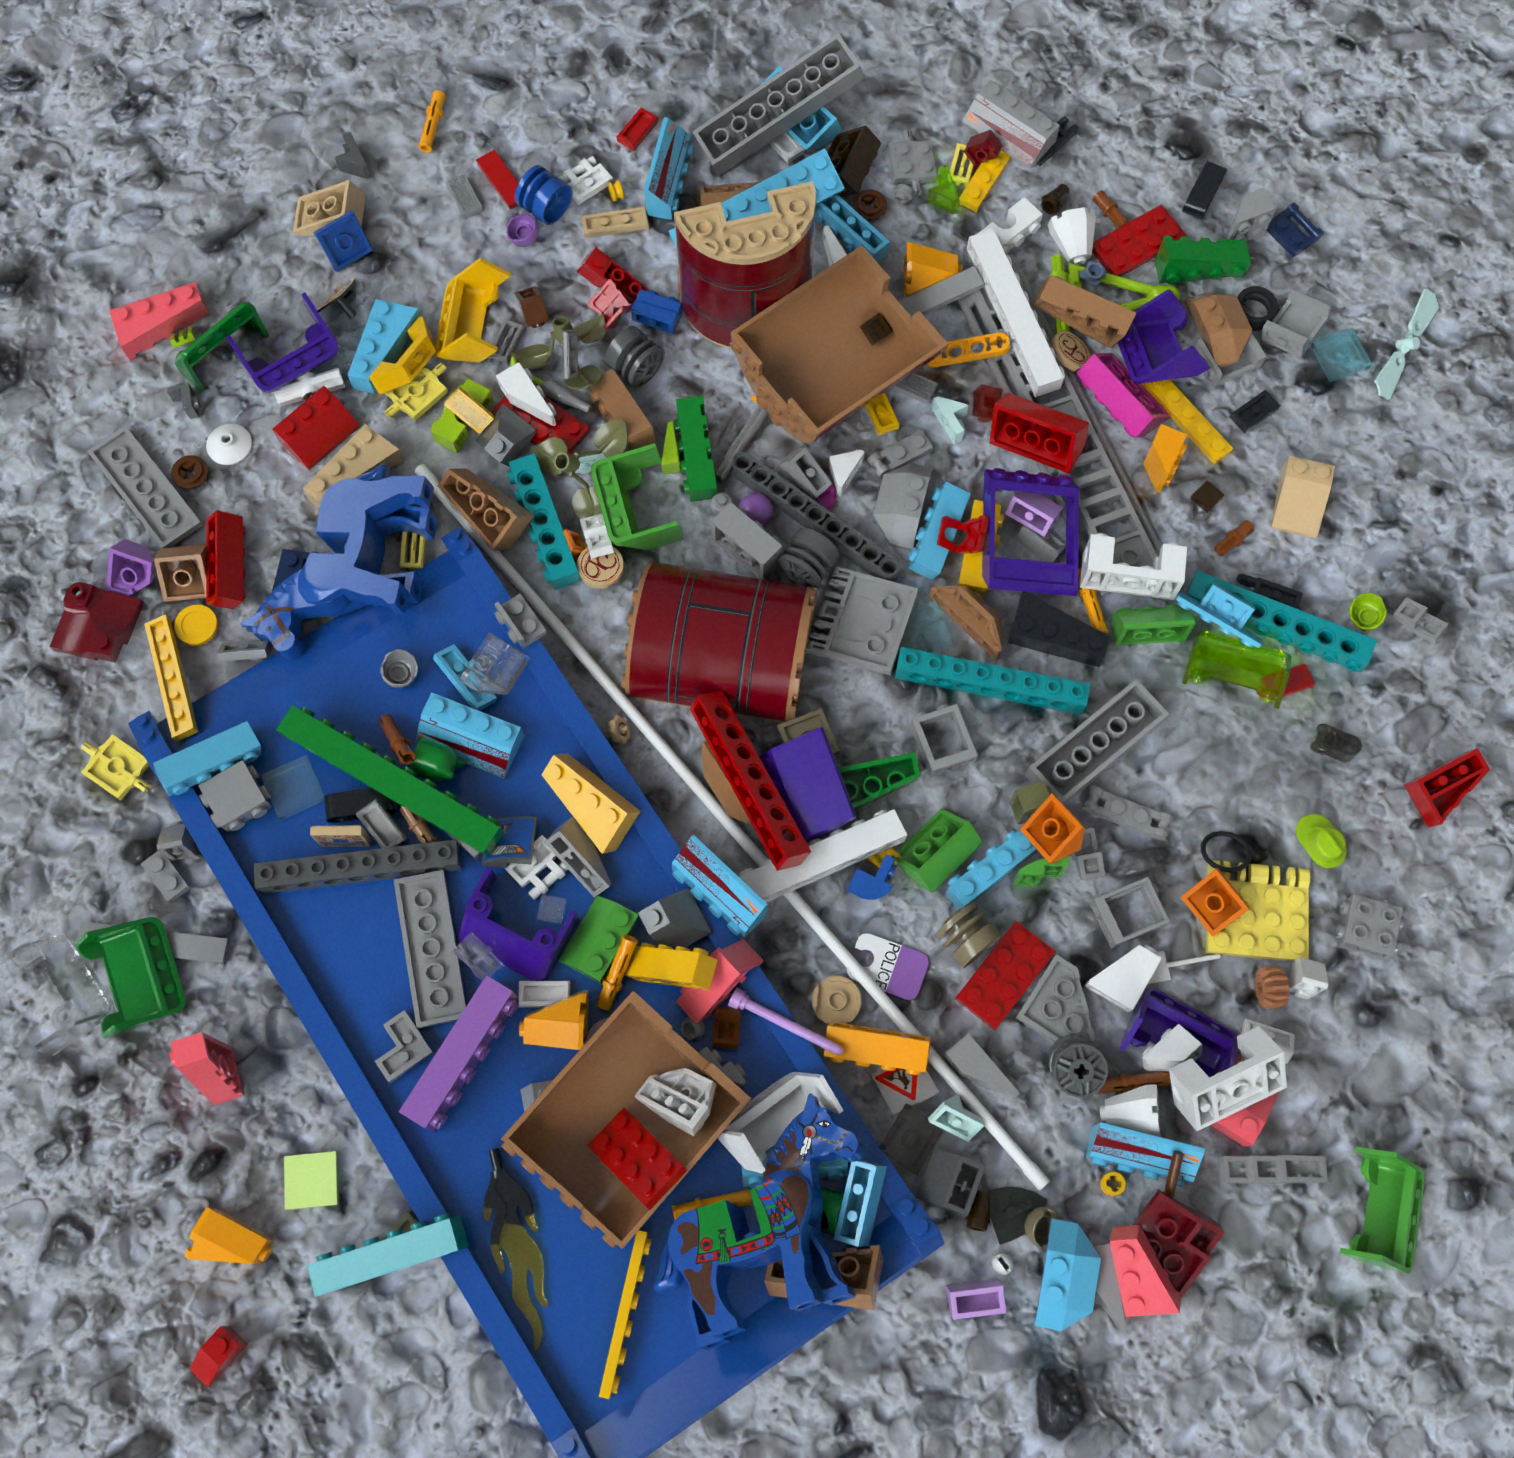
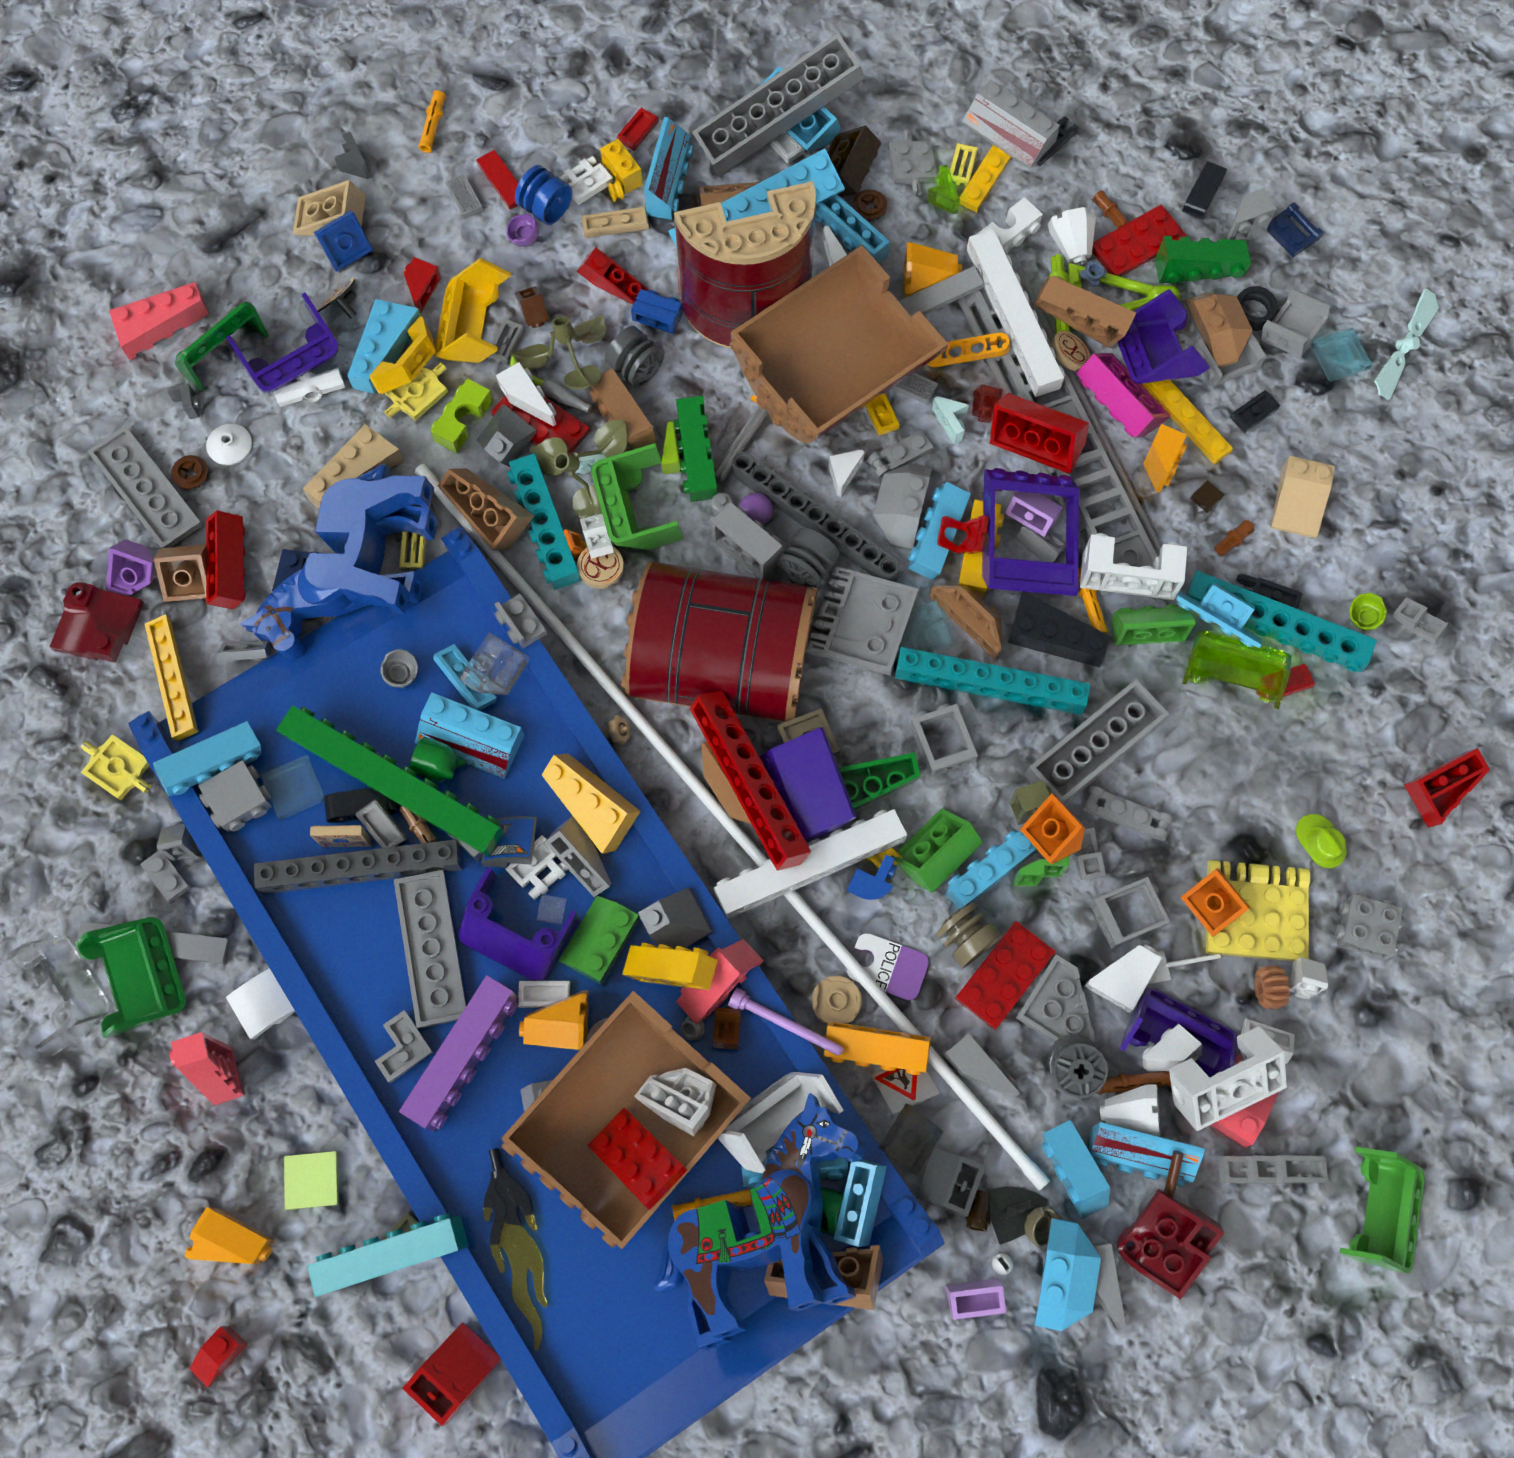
(183, 338): lime tile -> none
(196, 625): yellow piece -> none
(260, 1004): none -> white slope
(315, 428): red slope -> none
(398, 743): dark orange pin -> none
(421, 280): none -> red slope
(452, 1374): none -> red slope
(469, 410): yellow tile -> none
(477, 956): clear hips -> none
(569, 353): light grey slope -> none
(606, 302): piece -> none
(612, 982): light orange pin -> none
(621, 166): none -> yellow brick
(623, 1325): yellow plate -> none
(719, 887): medium azure slope -> none
(733, 1072): light grey slope -> none
(805, 472): light grey slope -> none
(827, 498): magenta tile -> none
(875, 328): dark brown tile -> none
(902, 194): light grey plate -> none
(956, 1119): light aqua slope -> none
(982, 147): dark red brick -> none
(1054, 200): dark brown cone -> none
(1076, 1169): none -> medium azure wedge
(1107, 1189): yellow bush -> none
(1140, 1276): coral wedge -> none
(1233, 836): black piece -> none
(1334, 742): clear smoke piece -> none

